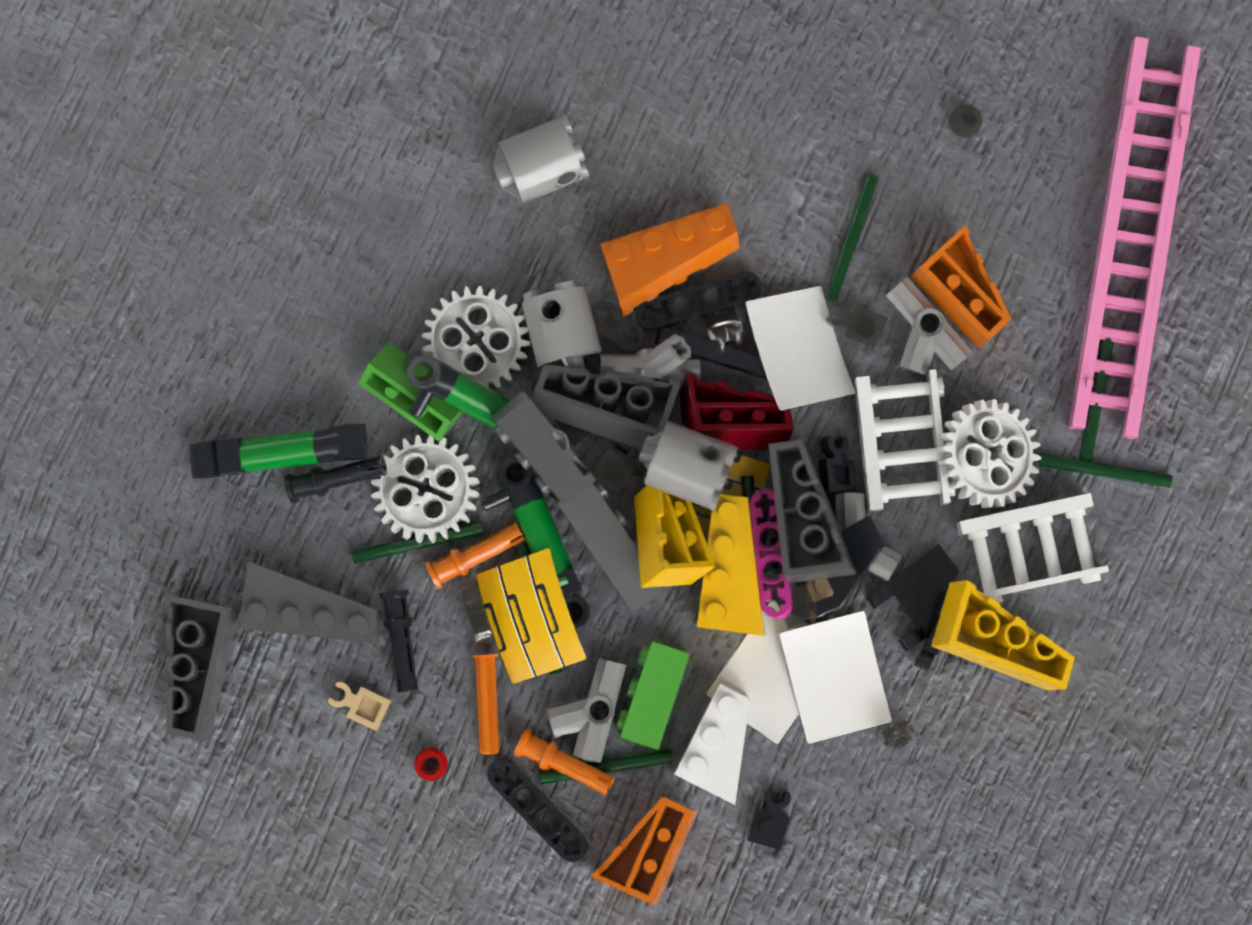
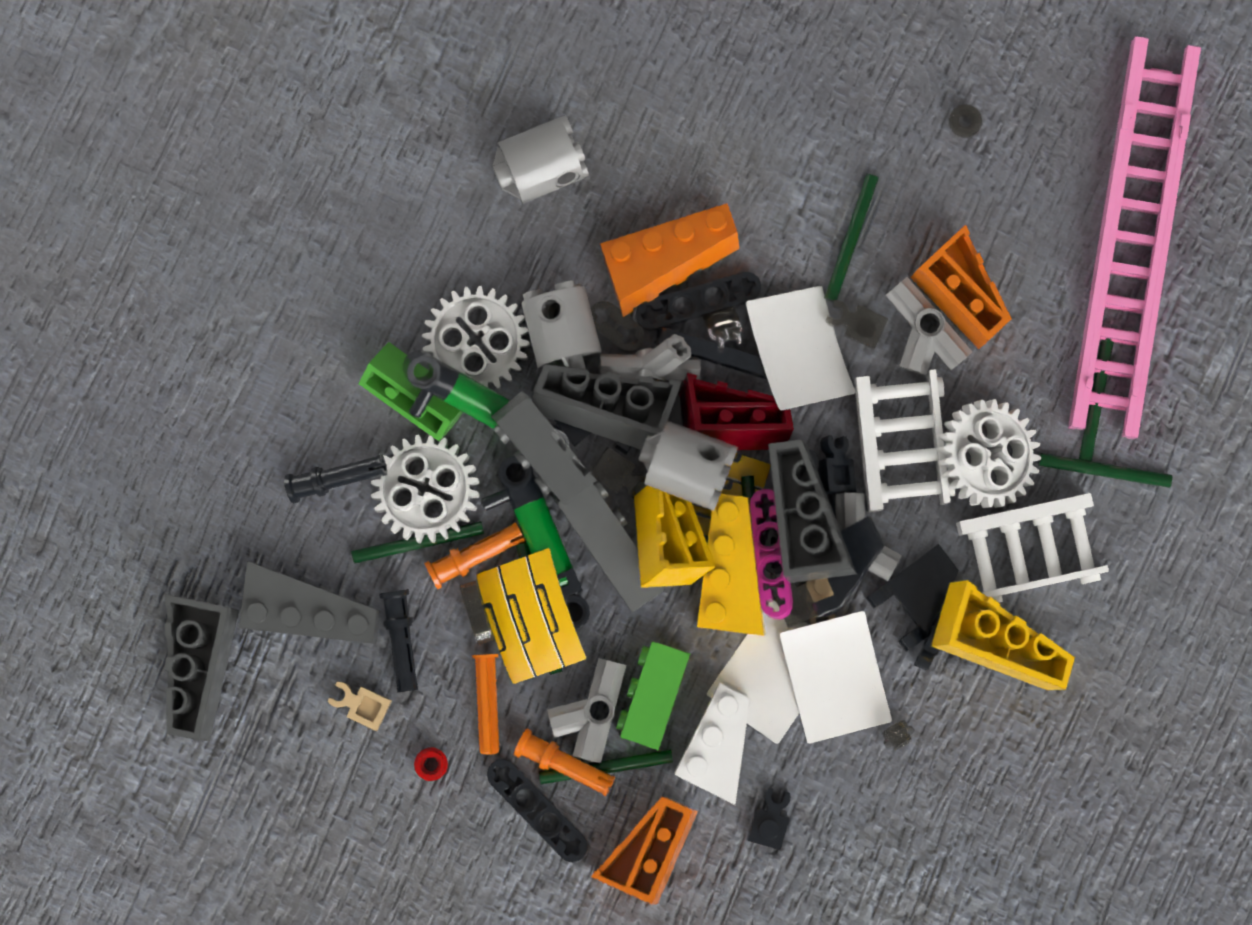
(278, 451): piece -> none

